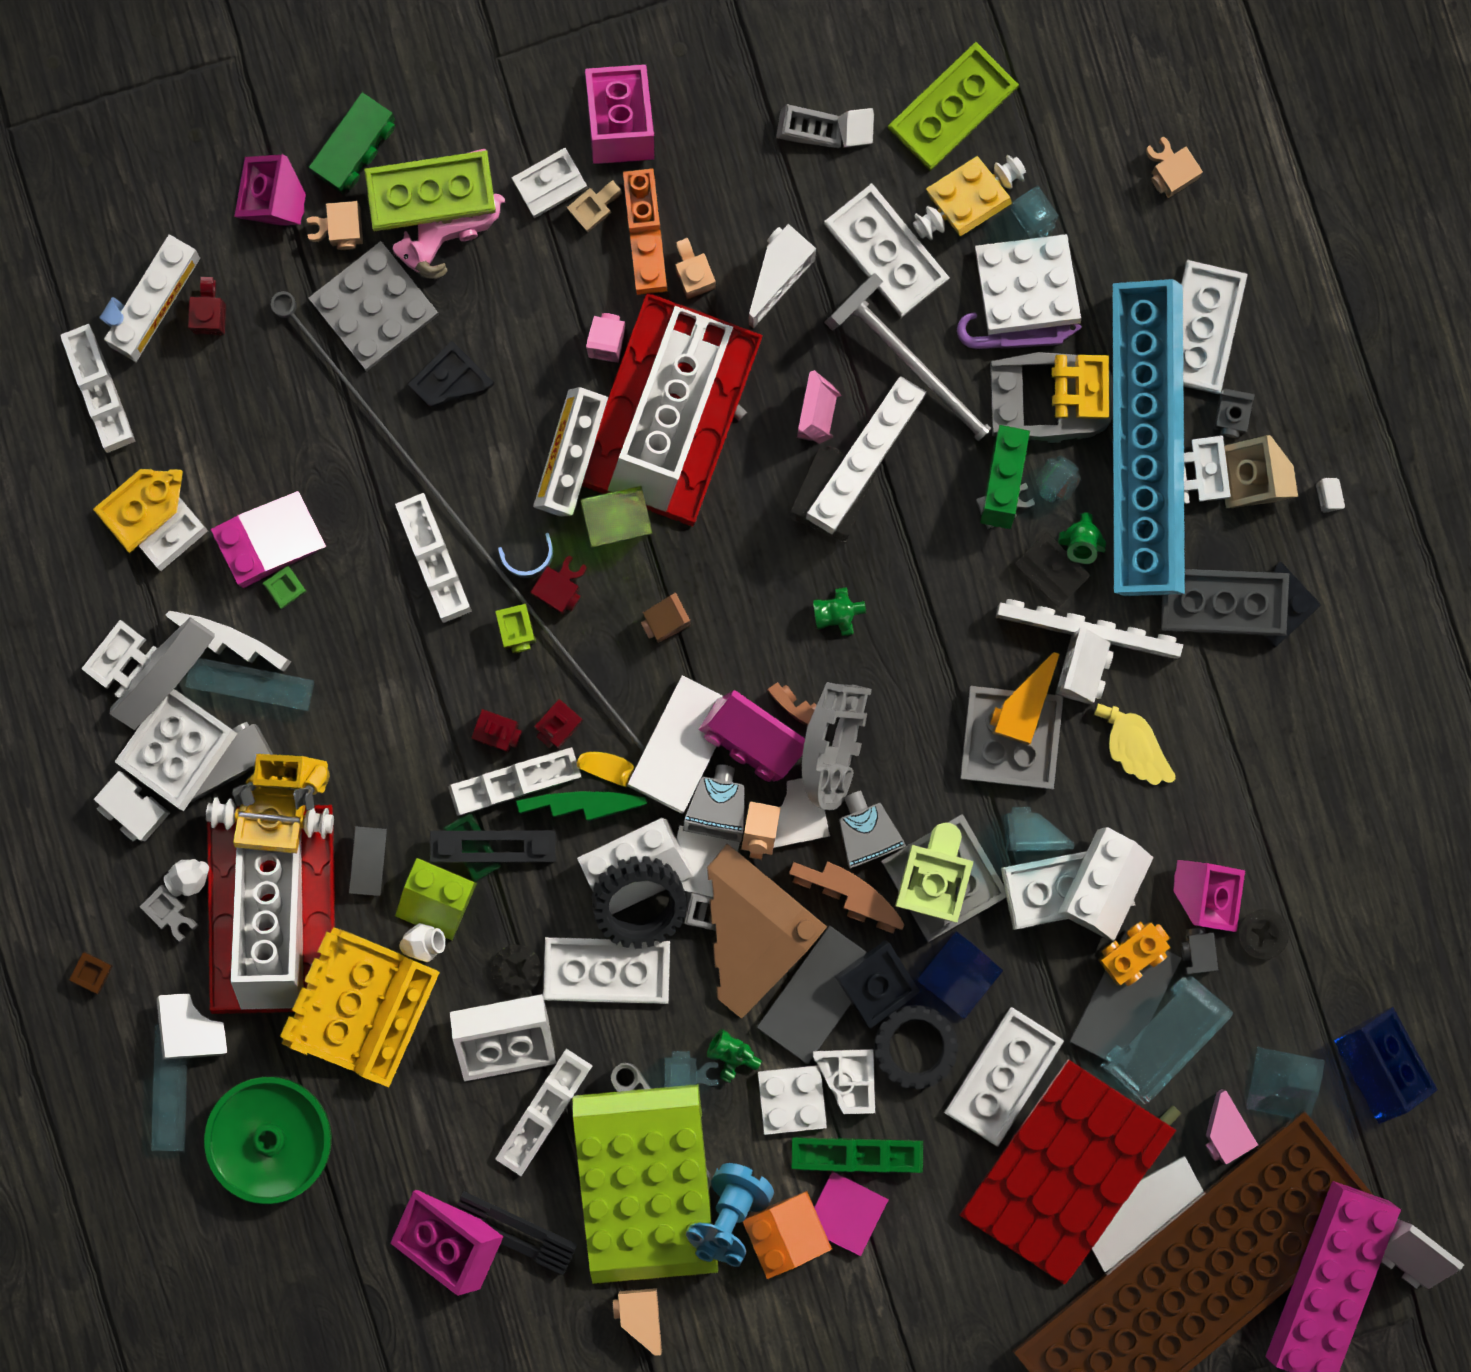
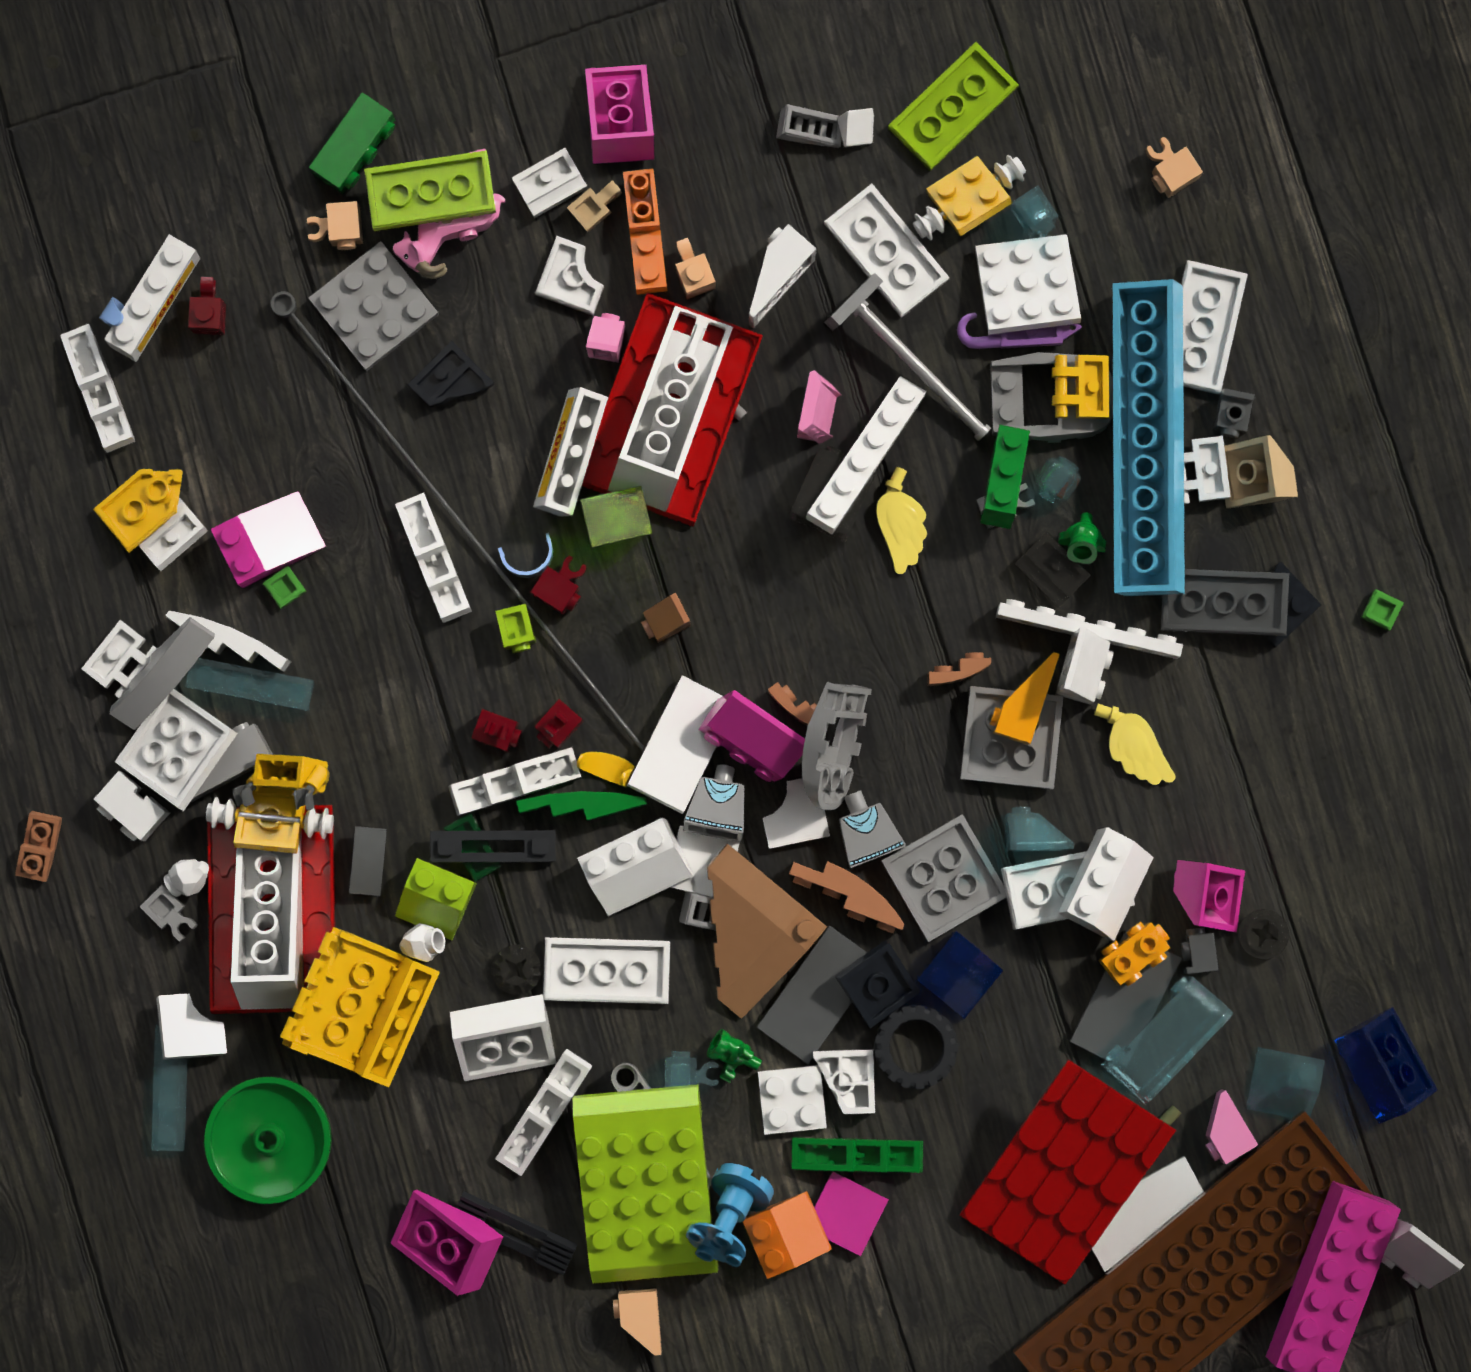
(39, 846): none -> nougat slope
(91, 972): reddish brown plate -> none
(270, 191): dark pink slope -> none
(567, 279): none -> white tile
(648, 930): black tyre -> none
(760, 829): light nougat brick -> none
(838, 611): green piece -> none
(901, 523): none -> light yellow animal
(936, 876): yellowish green brick -> none
(967, 667): none -> nougat slope
(1004, 1076): white tile -> none
(1330, 494): white slope -> none
(1382, 610): none -> bright green tile

